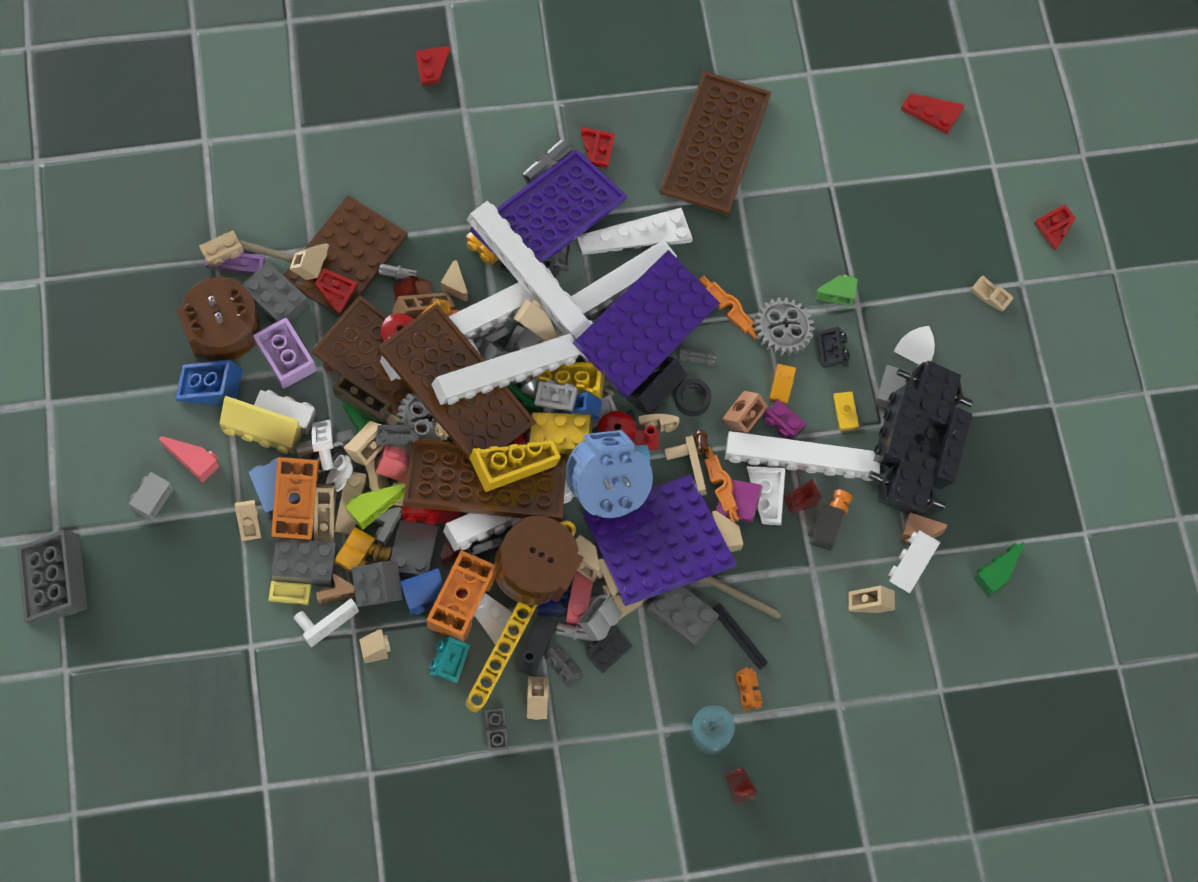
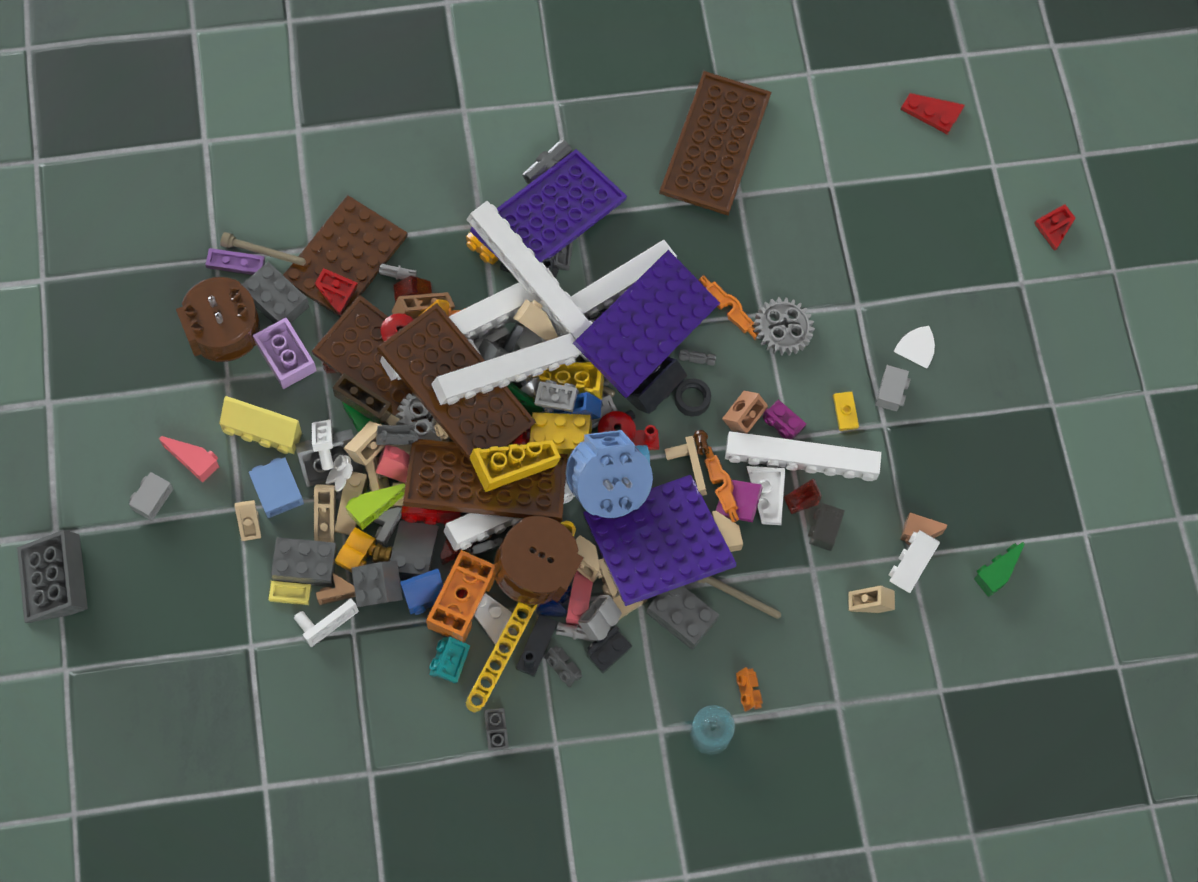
(209, 382): blue slope -> none
(221, 249): tan bracket -> none
(288, 407): white brick -> none
(294, 477): orange plate -> none
(309, 261): tan slope -> none
(375, 647): tan slope -> none
(431, 64): red wing -> none
(454, 283): tan slope -> none
(537, 698): tan slope -> none
(598, 146): red wing -> none
(637, 233): white wing -> none
(664, 421): tan slope -> none
(740, 637): black axle -> none
(740, 786): clear red slope -> none
(782, 383): light orange slope -> none
(833, 347): black bracket -> none
(839, 290): bright green slope -> none
(841, 500): orange wheel -> none
(929, 411): black piece -> none
(992, 295): tan slope -> none

